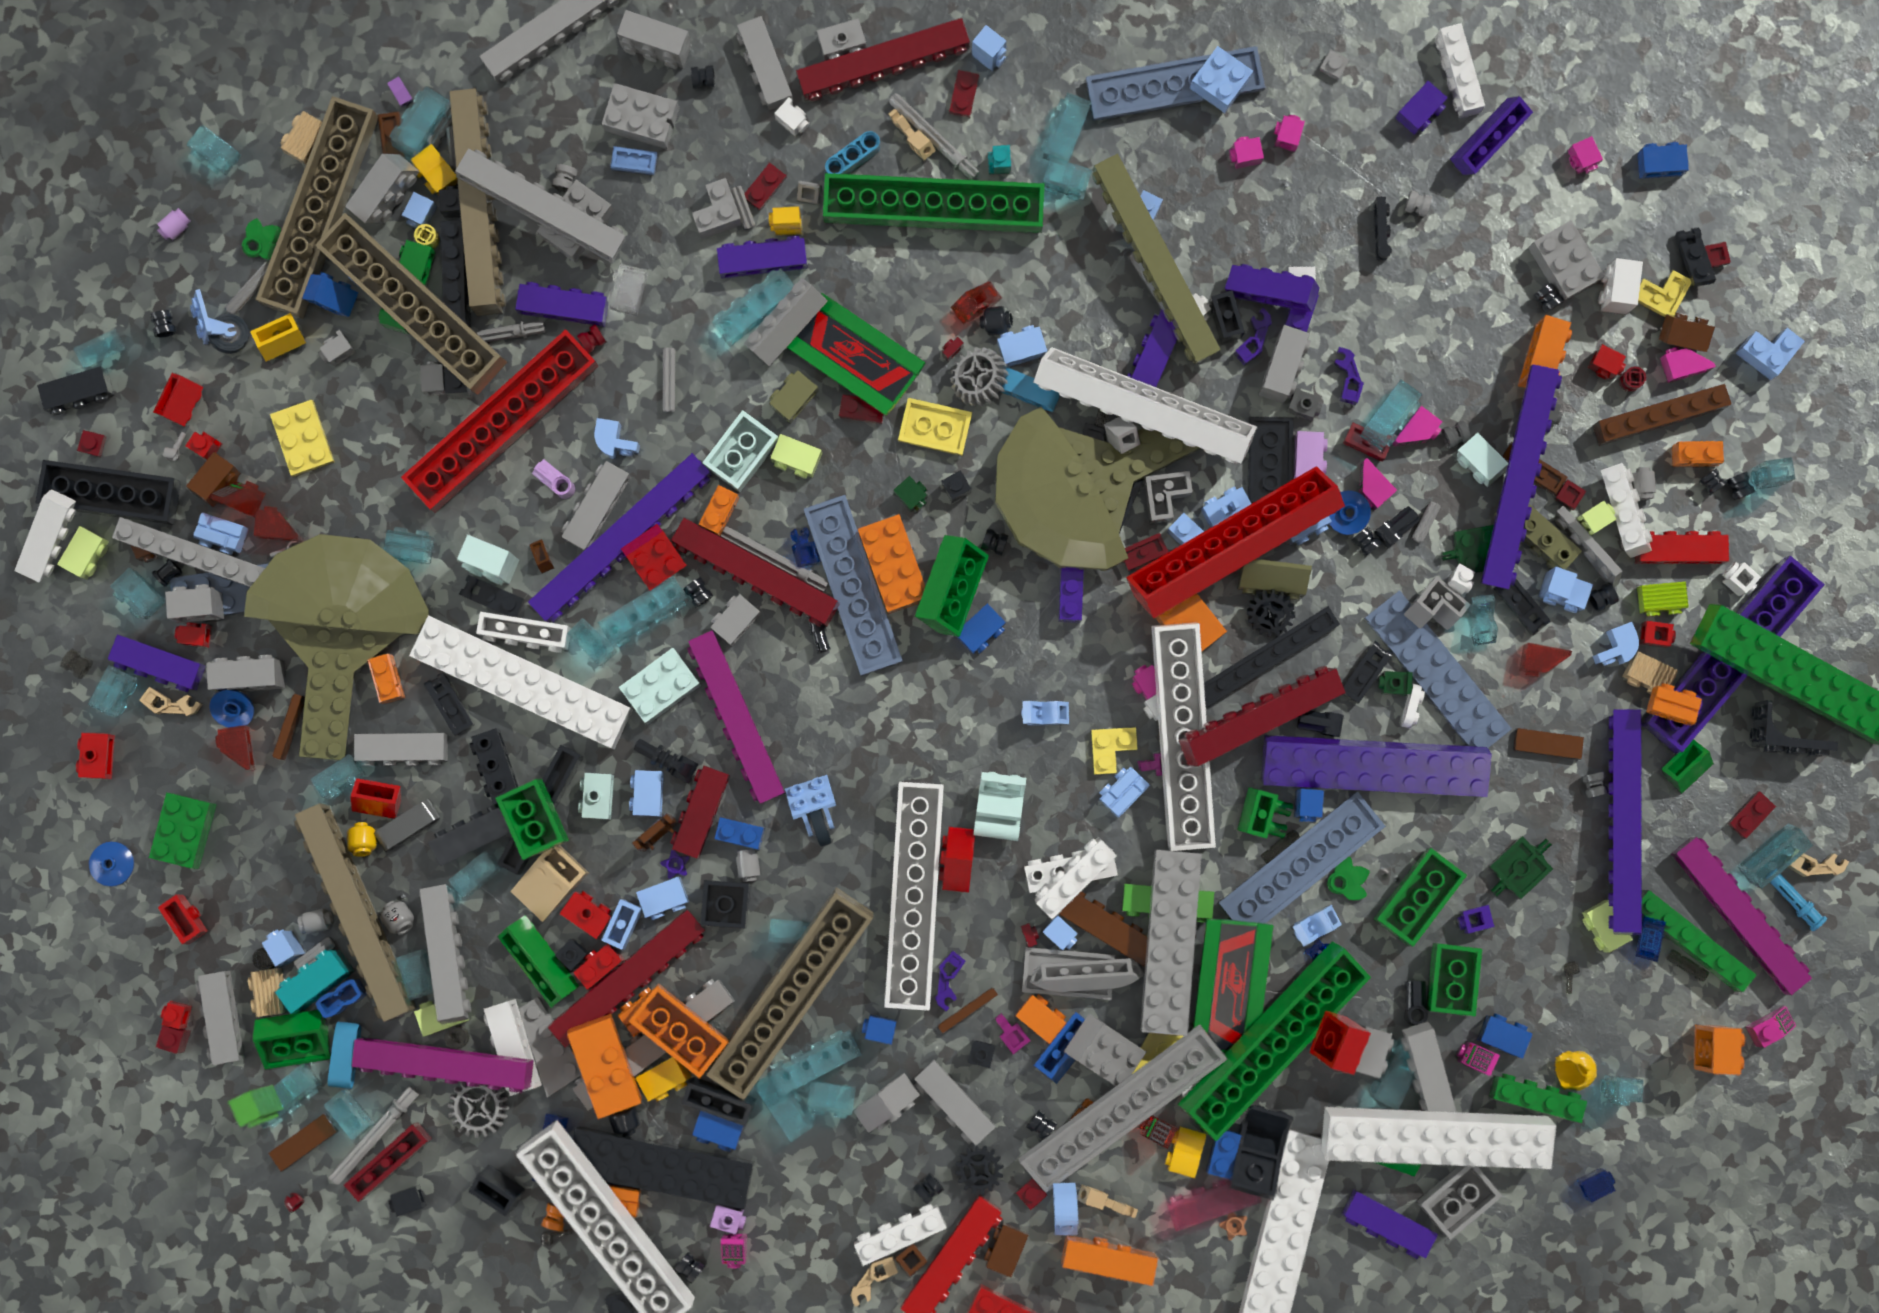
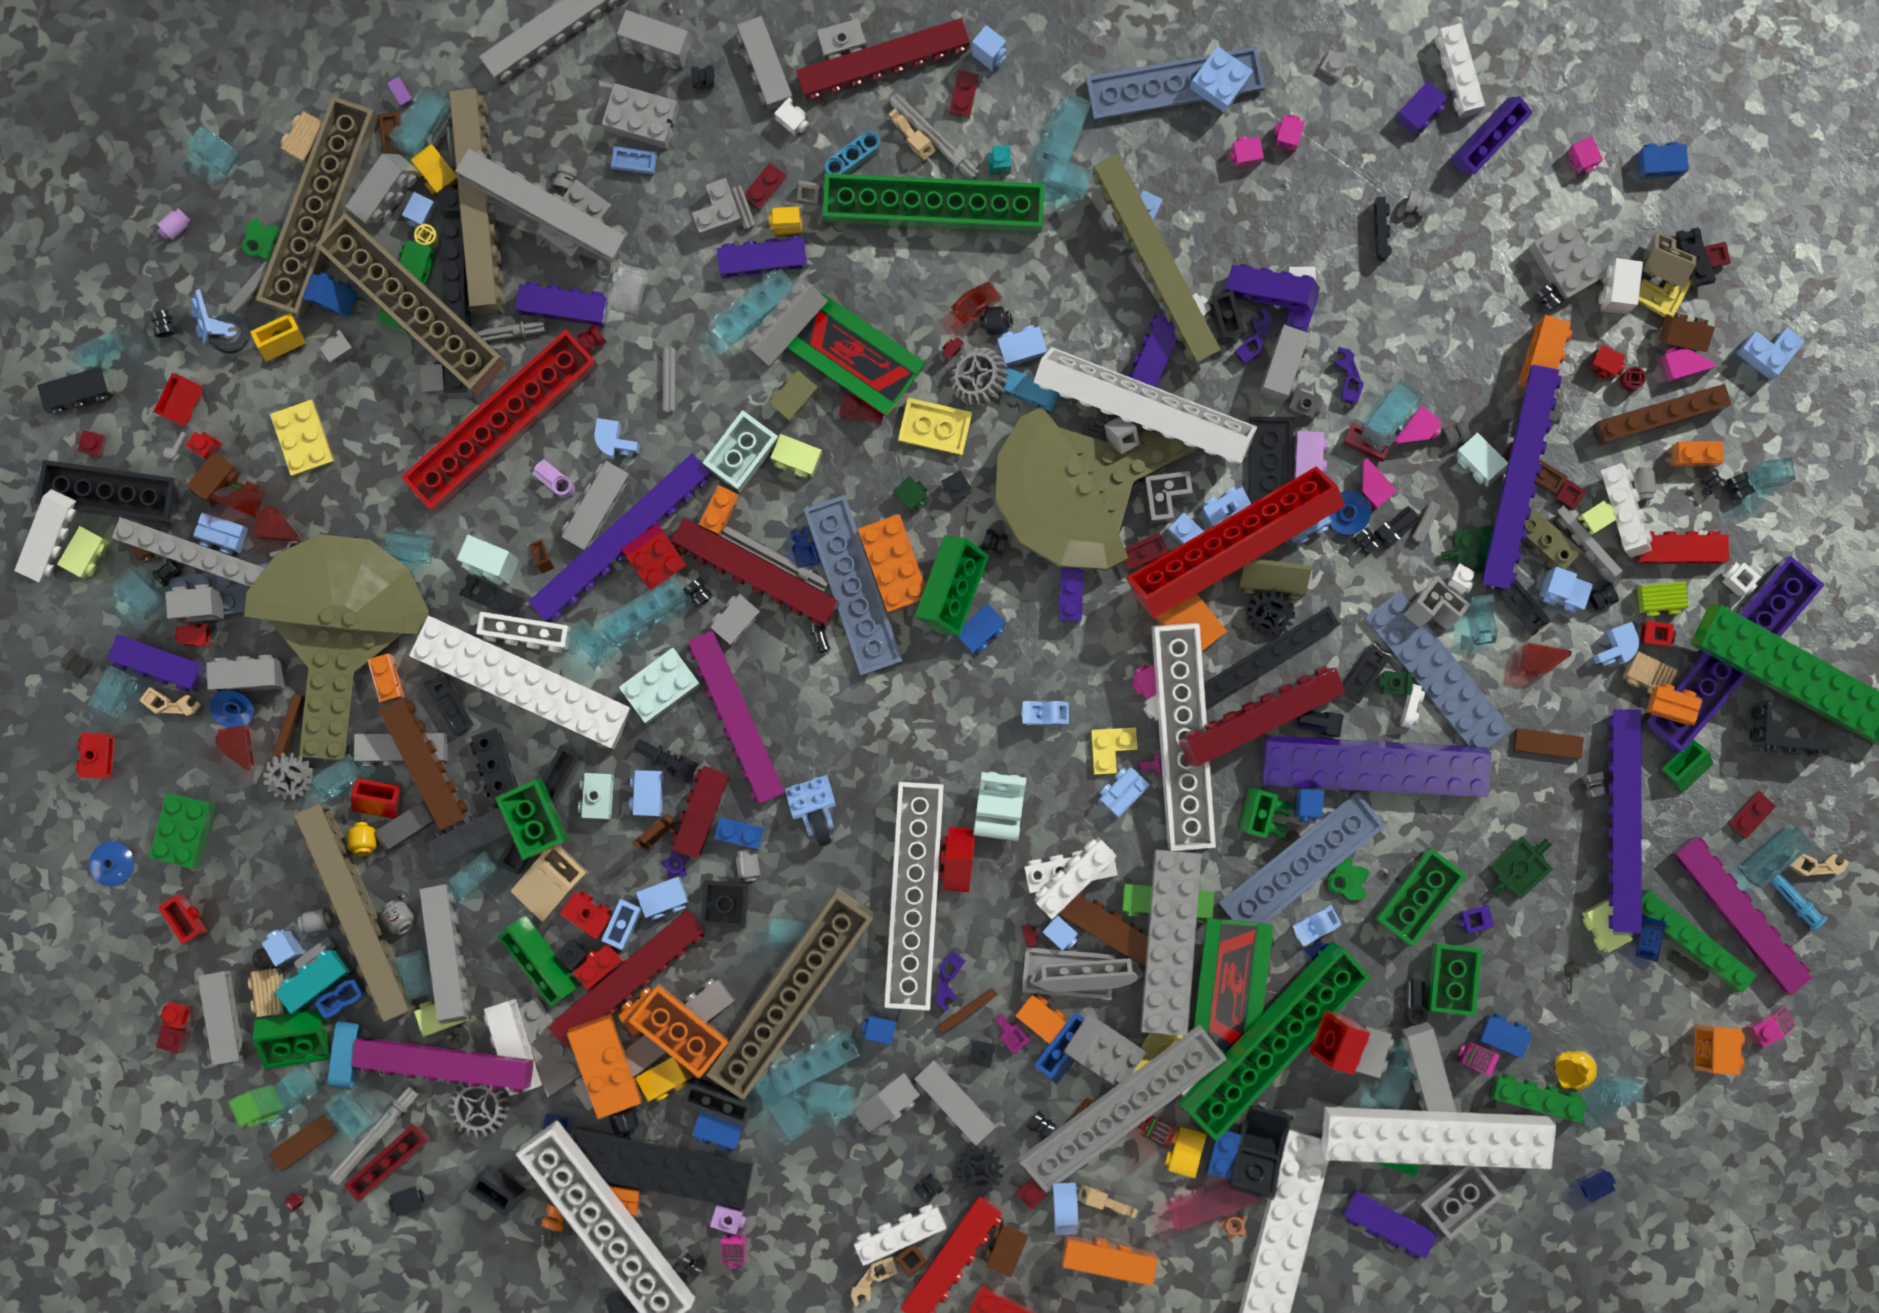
(281, 782): none -> light grey gear
(423, 762): none -> reddish brown brick
(1668, 262): none -> dark tan brick

